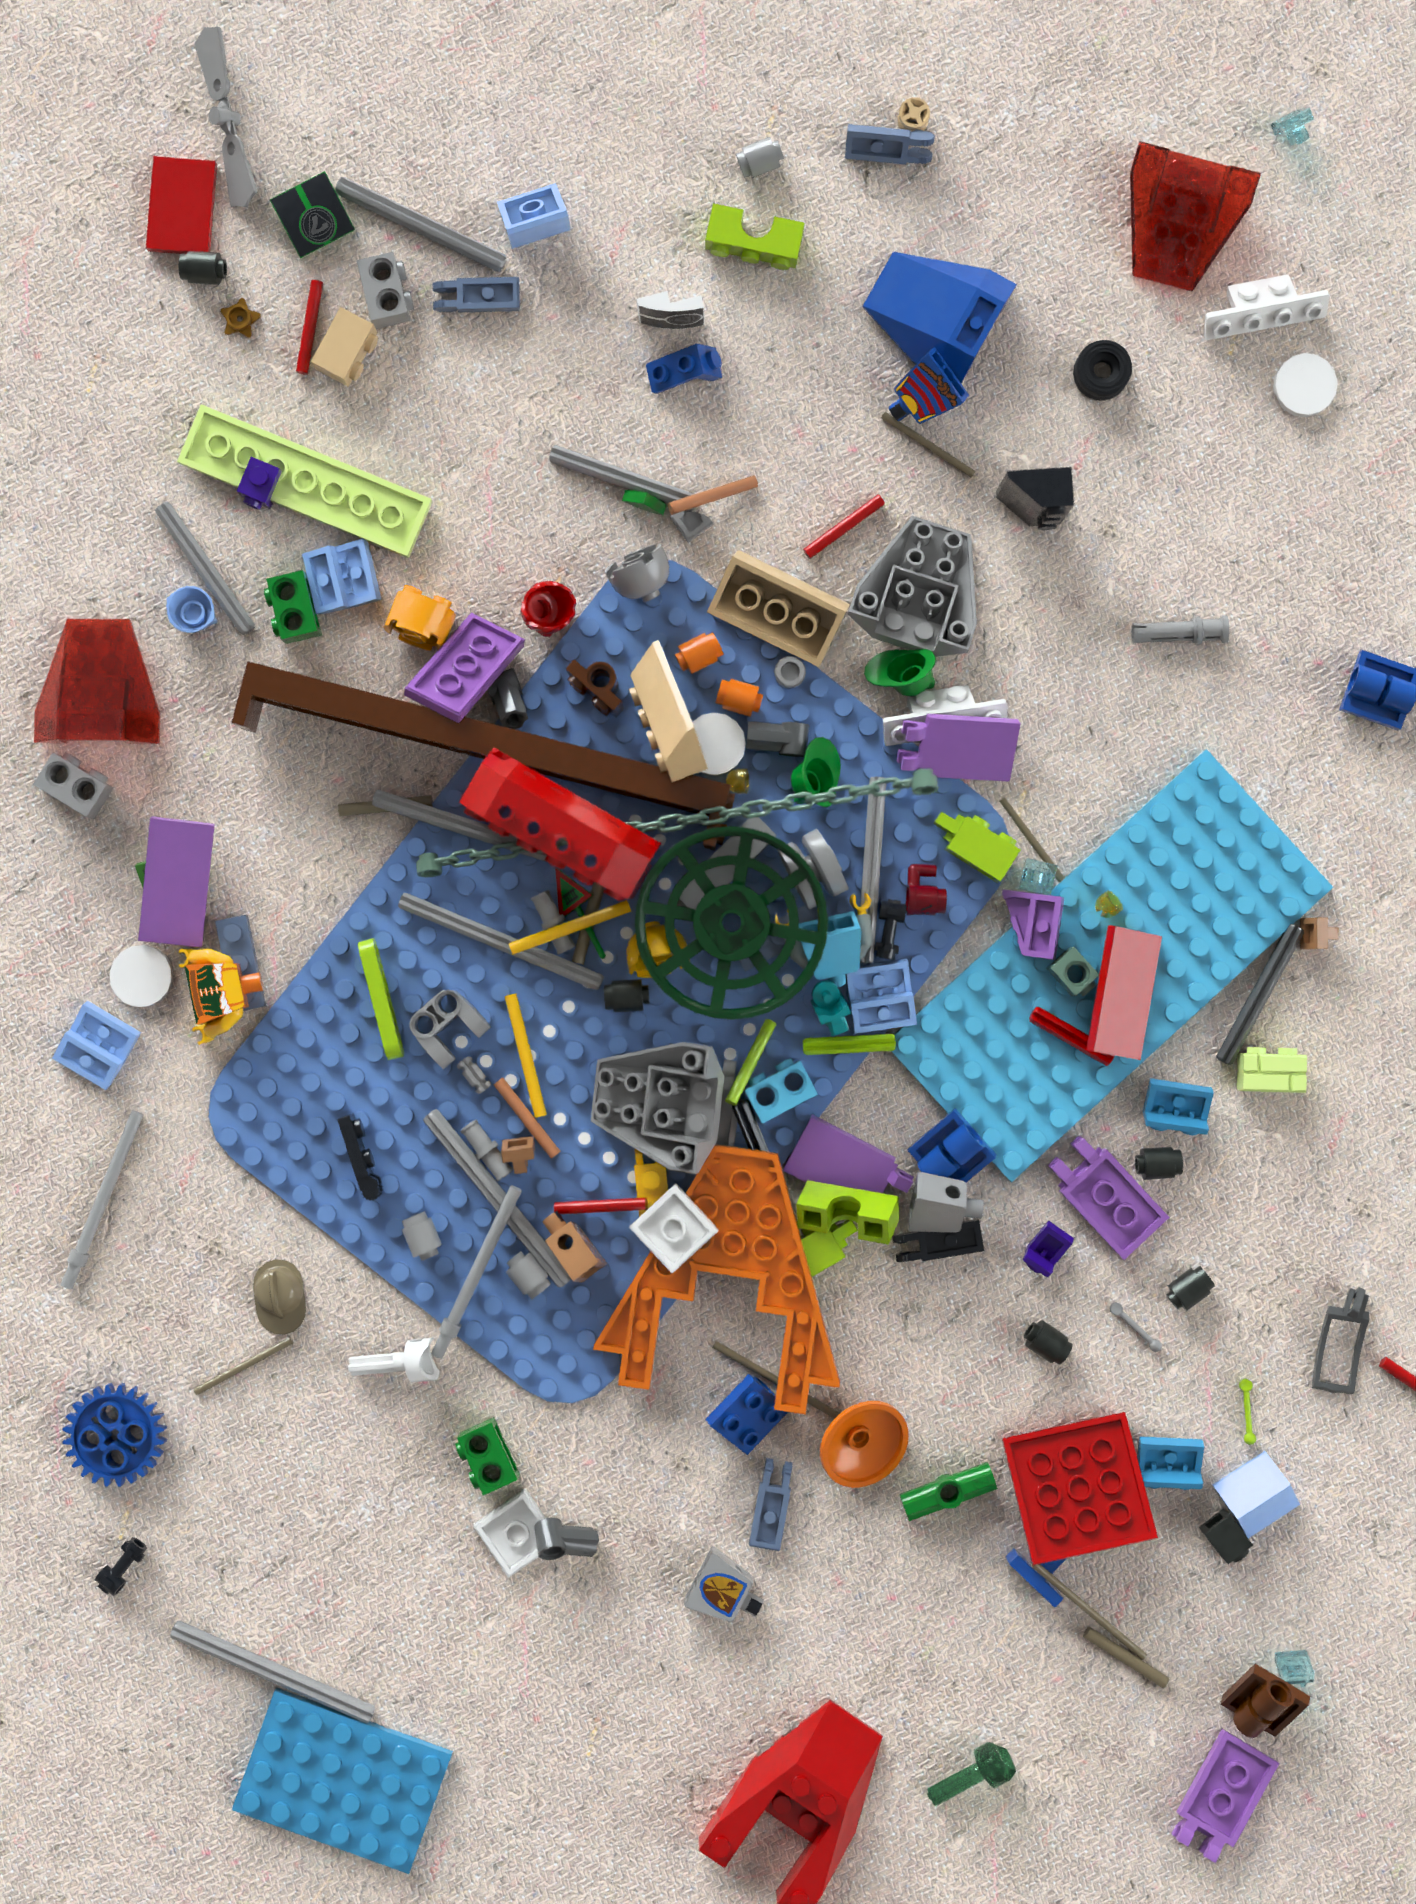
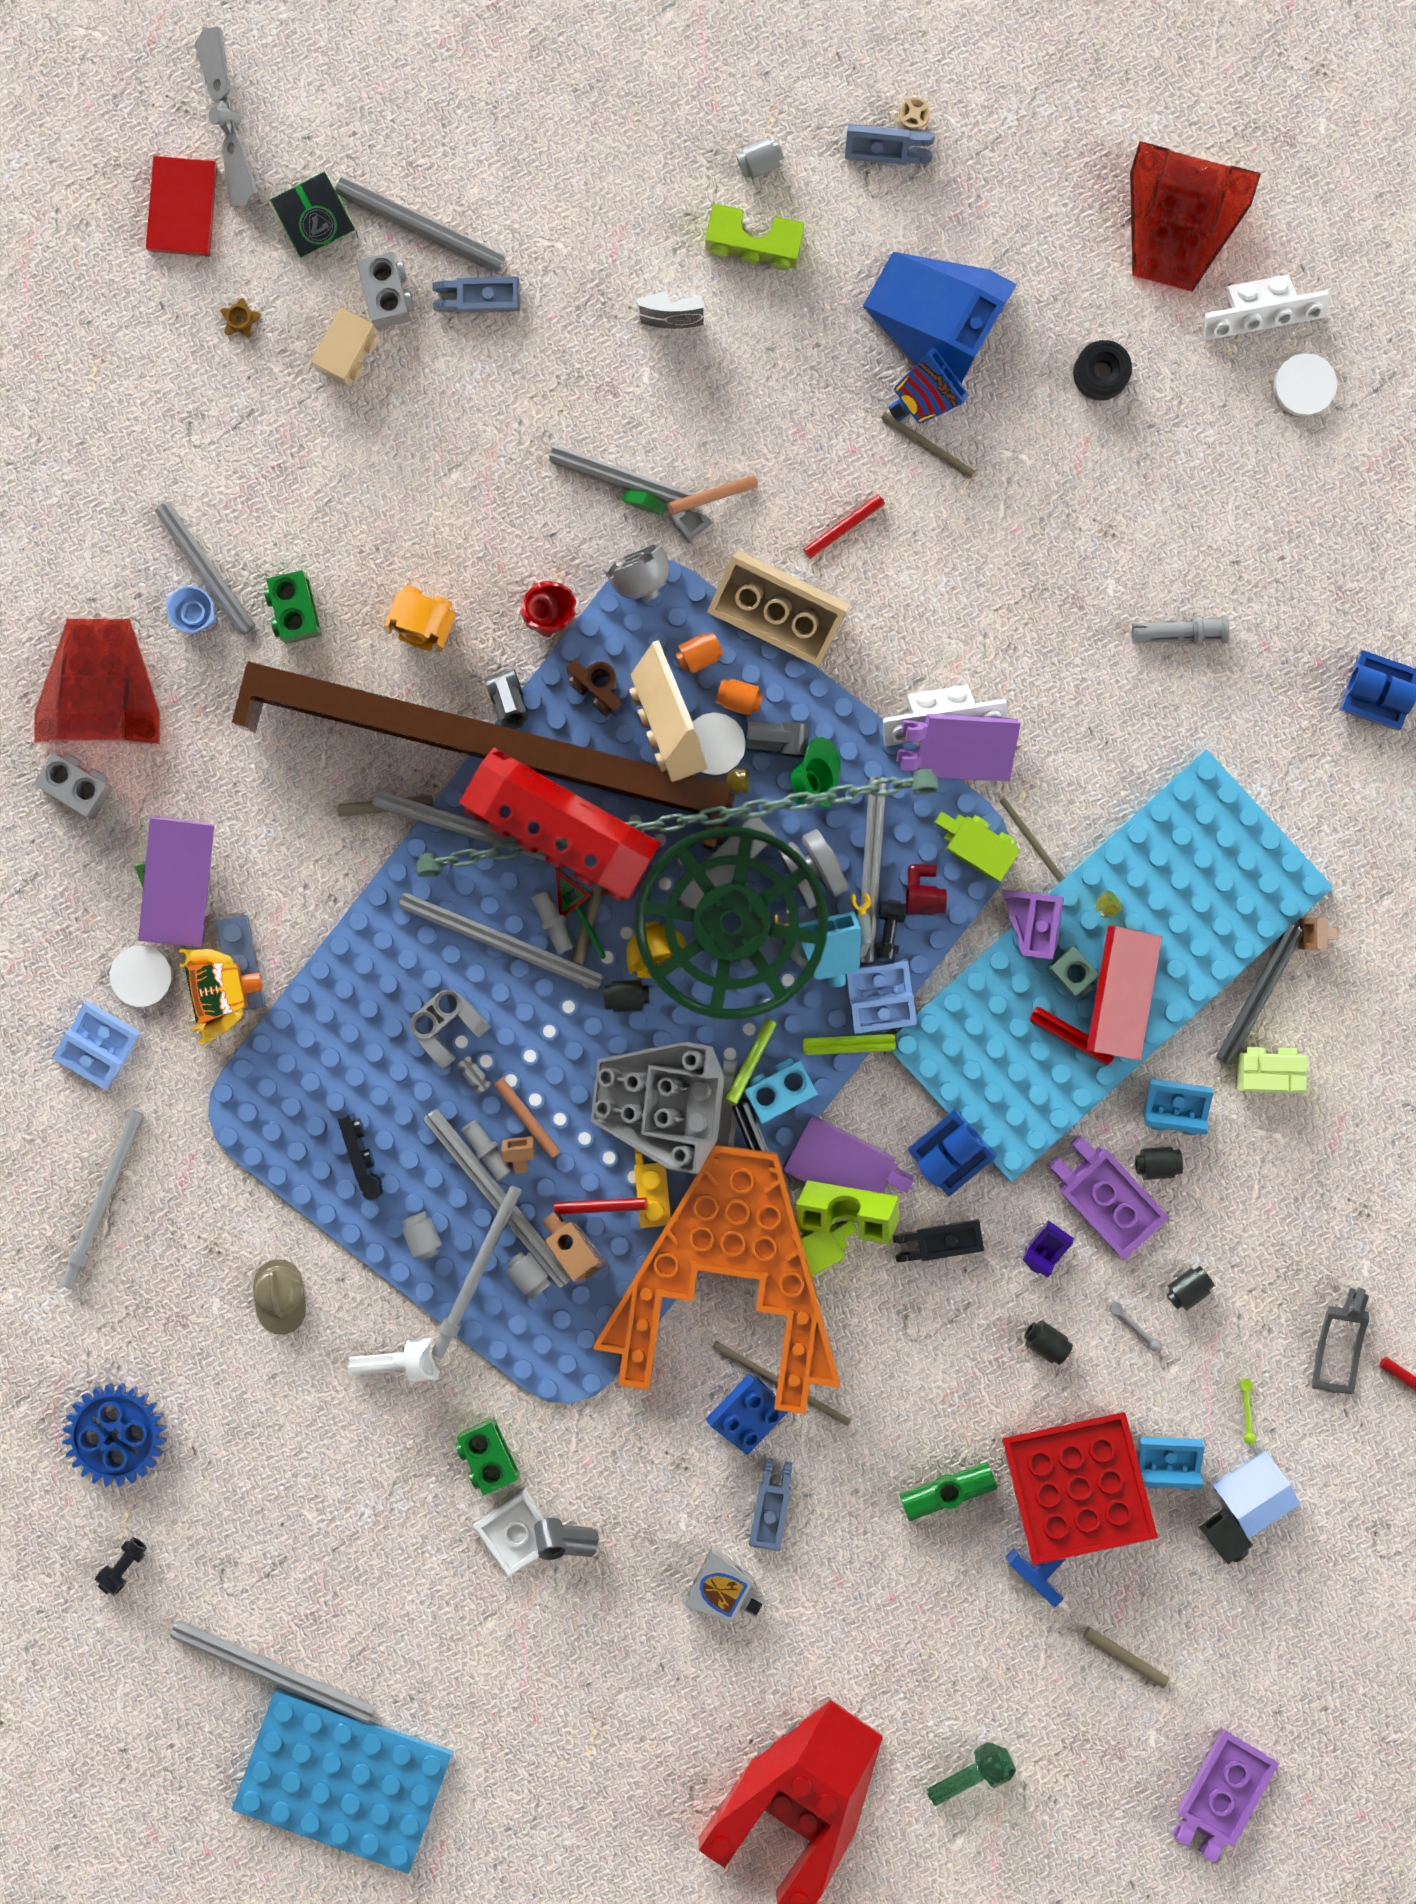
(202, 267): pearl dark grey brick -> none
(244, 1365): dark tan axle -> none
(258, 483): dark purple bracket -> none
(308, 481): yellowish green plate -> none
(309, 327): red bar -> none
(341, 576): light blue slope -> none
(381, 999): lime beam -> none
(464, 667): medium lavender tile -> none
(525, 1055): yellow bar -> none
(534, 215): light blue slope -> none
(569, 927): yellow bar -> none
(674, 1228): white tile -> none
(683, 366): blue bracket -> none
(789, 672): light grey tile -> none
(830, 1007): teal hips -> none
(864, 1444): orange dish -> none
(904, 670): green piece -> none
(920, 591): light grey wedge -> none
(941, 1204): light grey torso -> none
(1037, 877): clear light blue tile -> none
(1038, 495): black slope -> none
(1090, 1611): dark tan axle -> none
(1263, 1702): reddish brown plate -> none
(1293, 125): clear light blue tile -> none
(1294, 1667): clear light blue tile -> none

